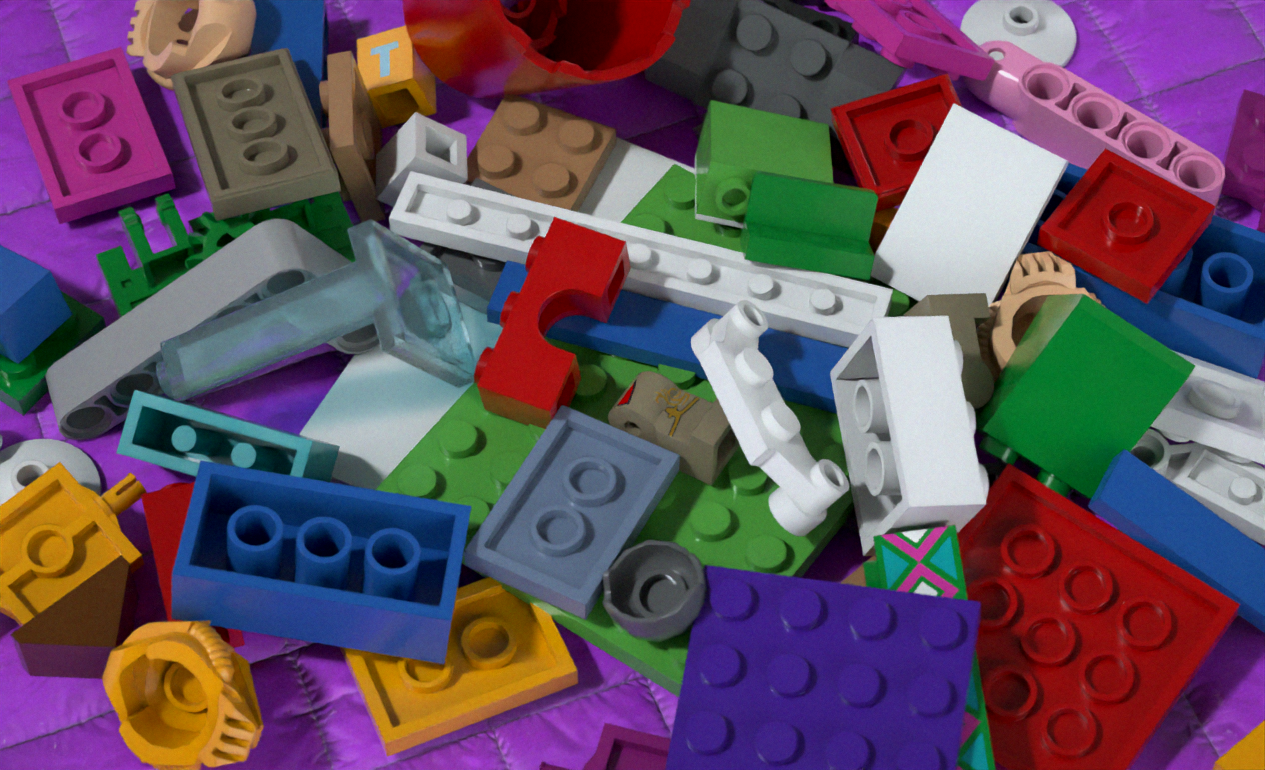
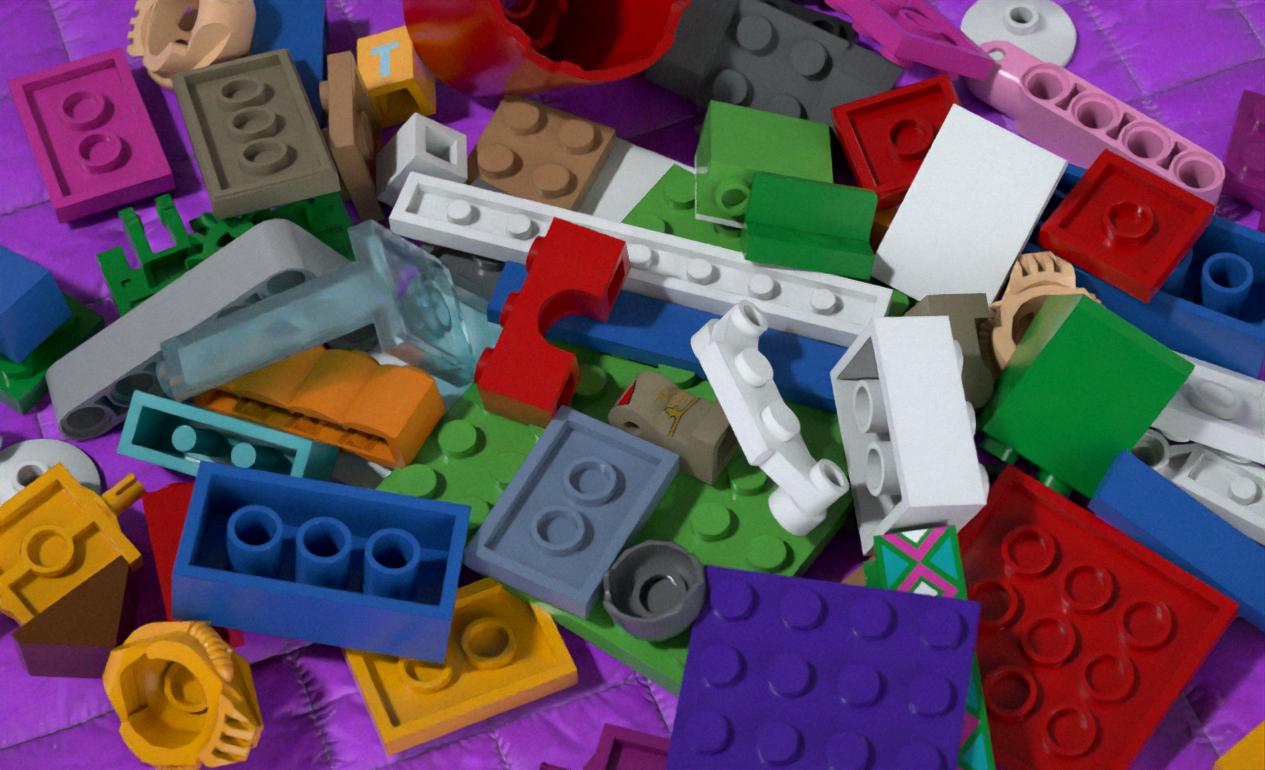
(339, 400): none -> orange brick

